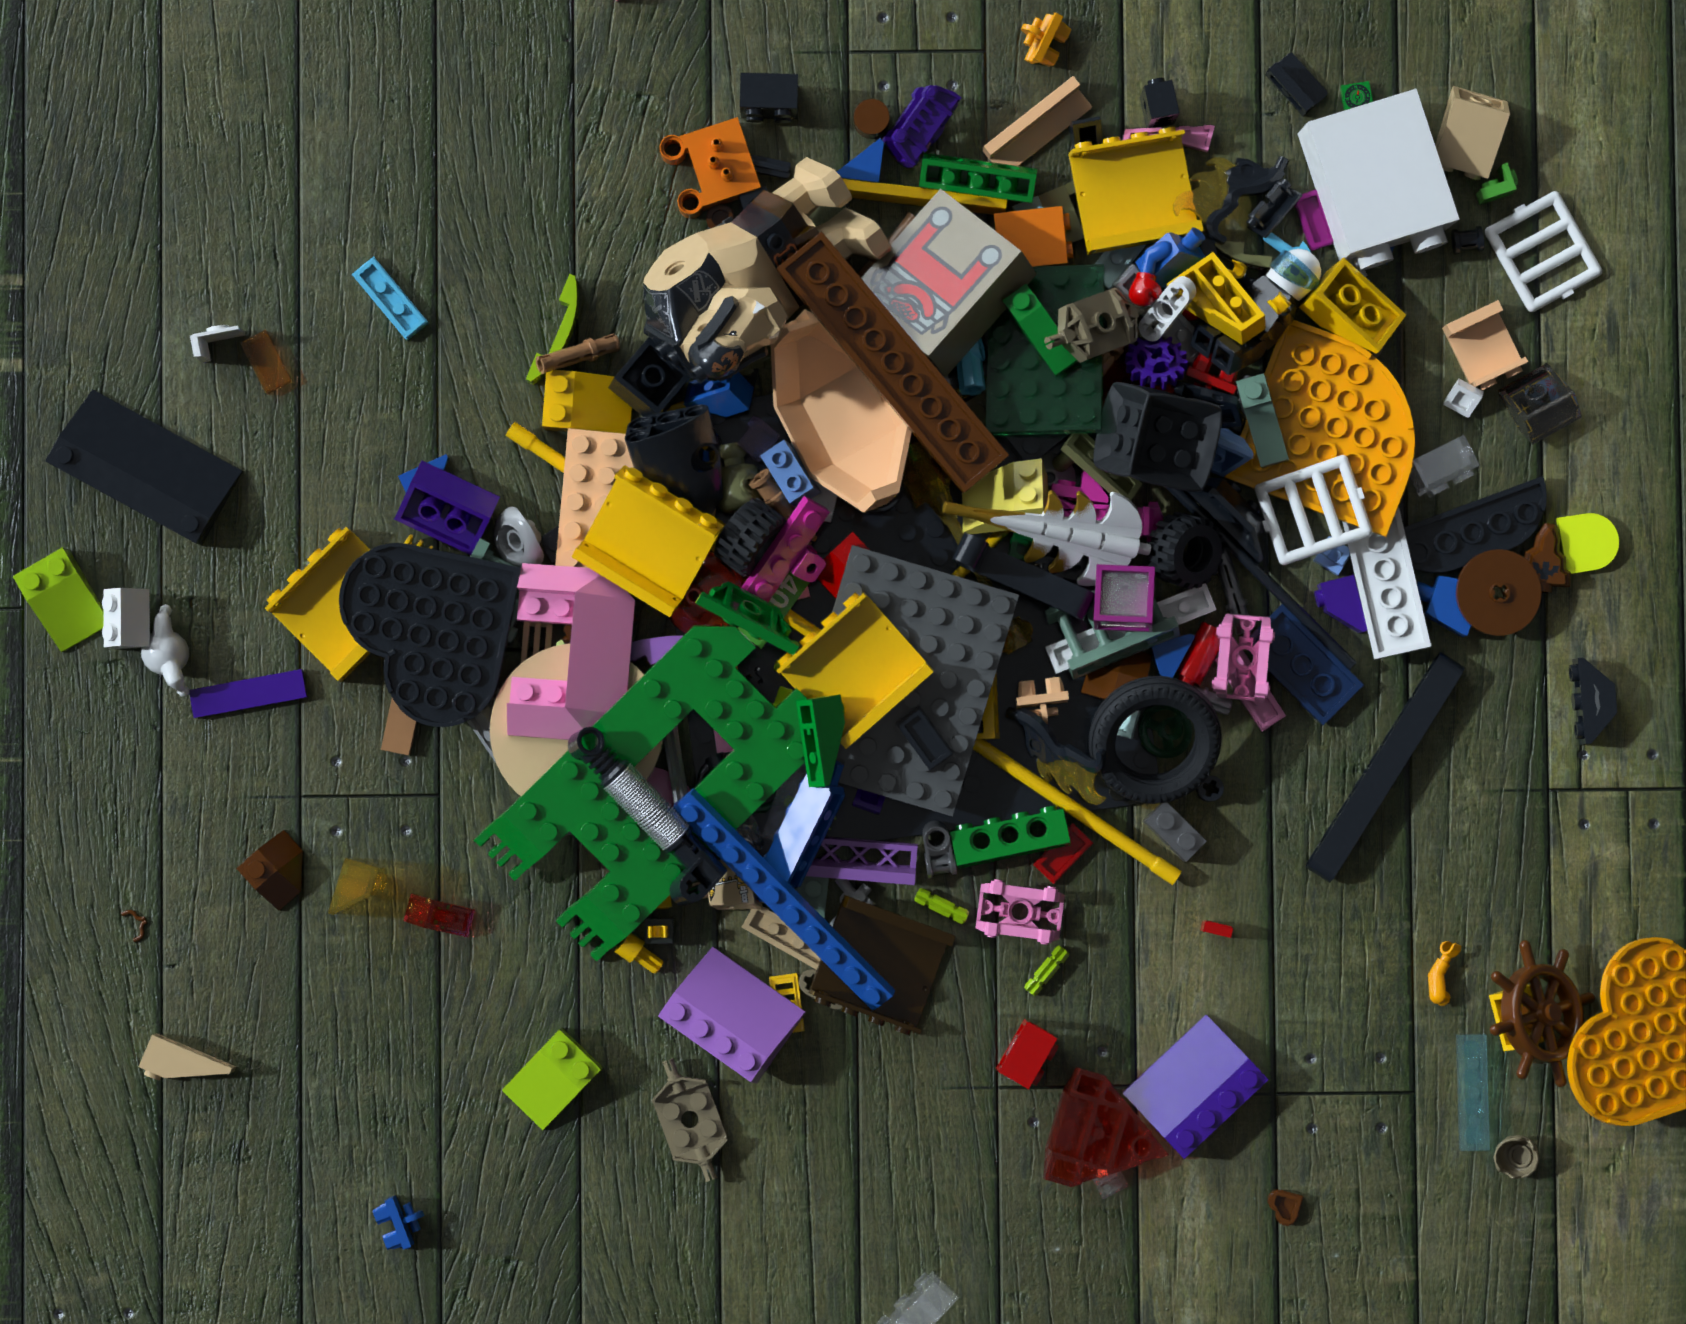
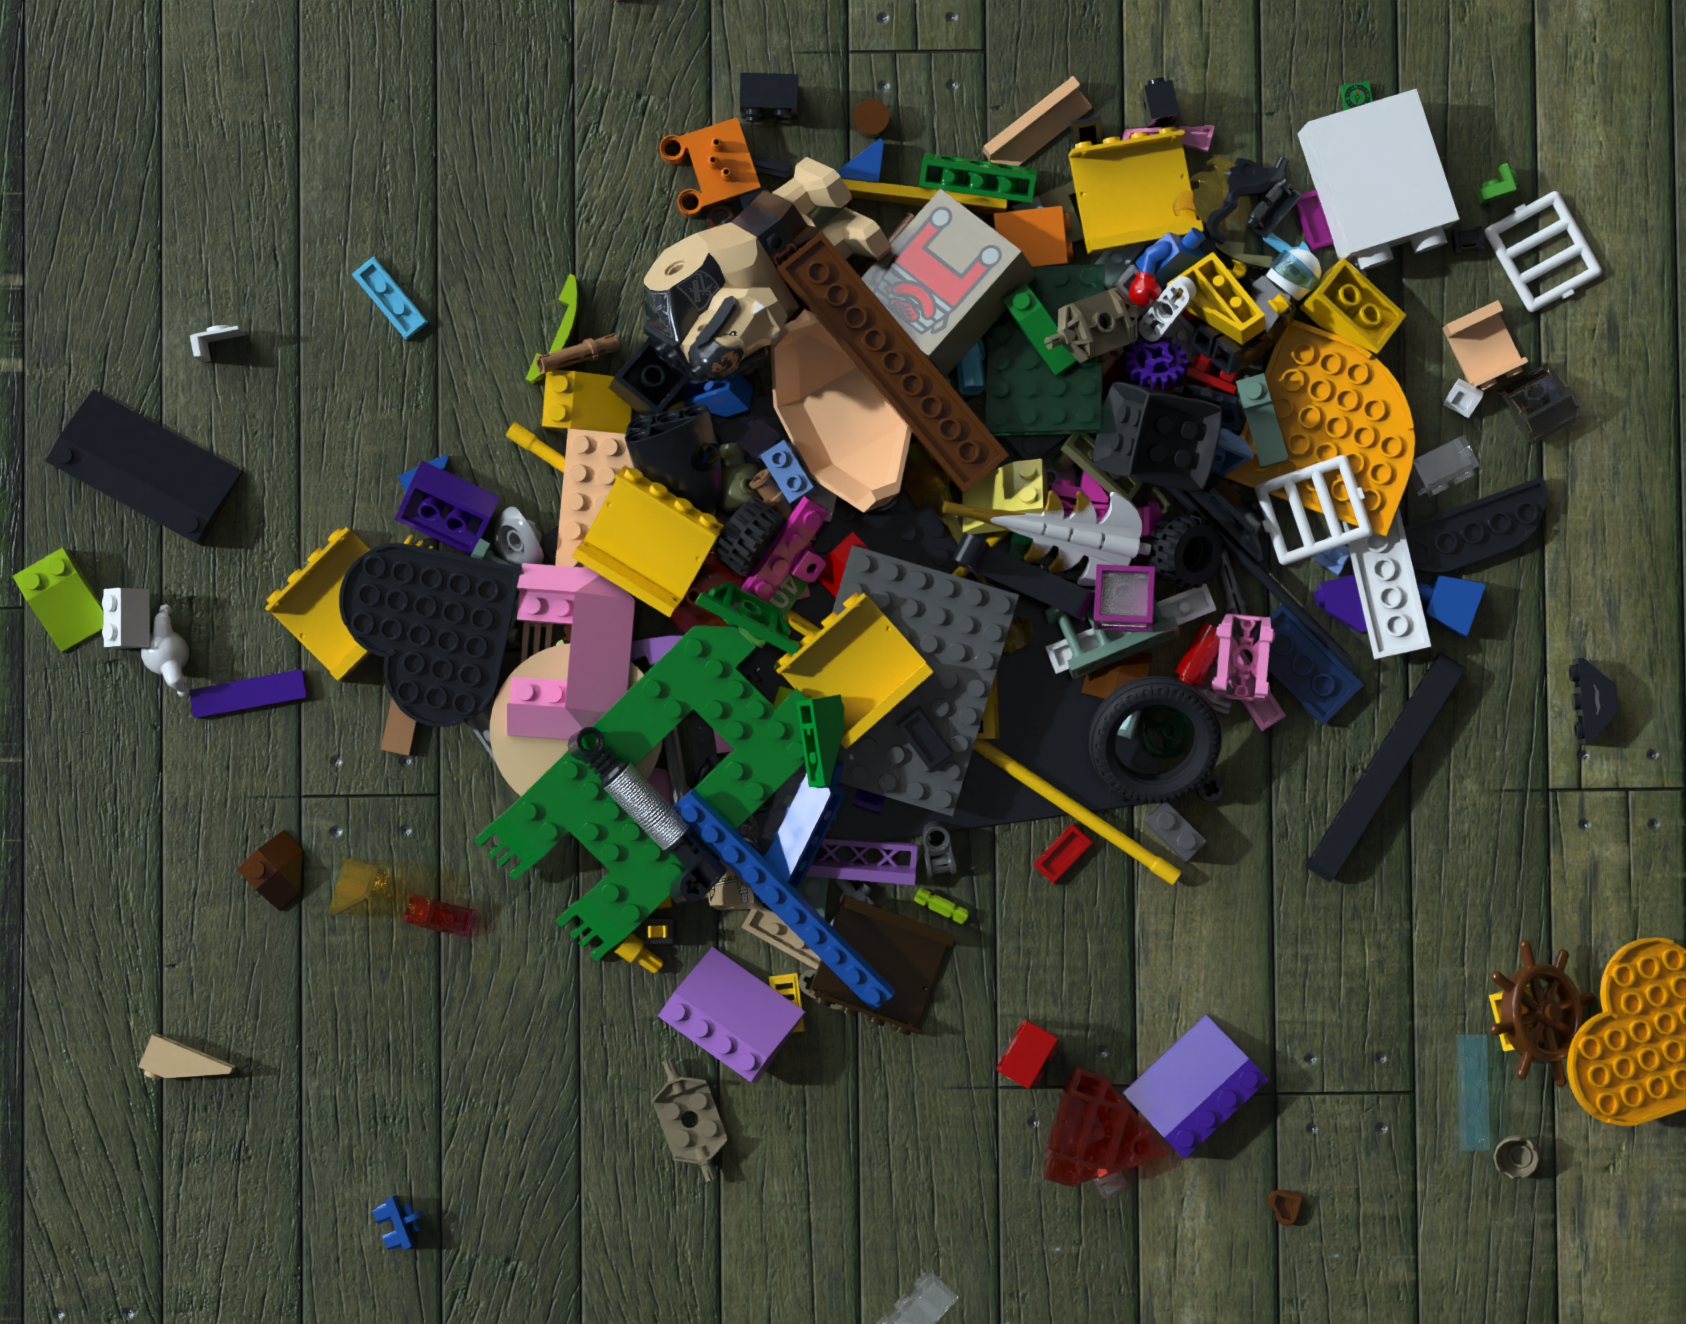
(141, 927): reddish brown piece -> none
(266, 362): clear orange tile -> none
(552, 1078): lime slope -> none
(920, 124): dark purple piece -> none
(965, 834): green brick -> none
(1024, 927): bright pink piece -> none
(1040, 36): light orange hips -> none
(1046, 970): lime axle -> none
(1055, 695): light nougat hips -> none
(1064, 762): piece -> none
(1170, 654): blue slope -> none
(1216, 928): red tile -> none
(1296, 83): black panel -> none
(1436, 976): light orange arm -> none
(1471, 132): tan slope -> none
(1520, 592): reddish brown piece -> none
(1548, 560): reddish brown rock -> none
(1587, 541): neon yellow tile -> none

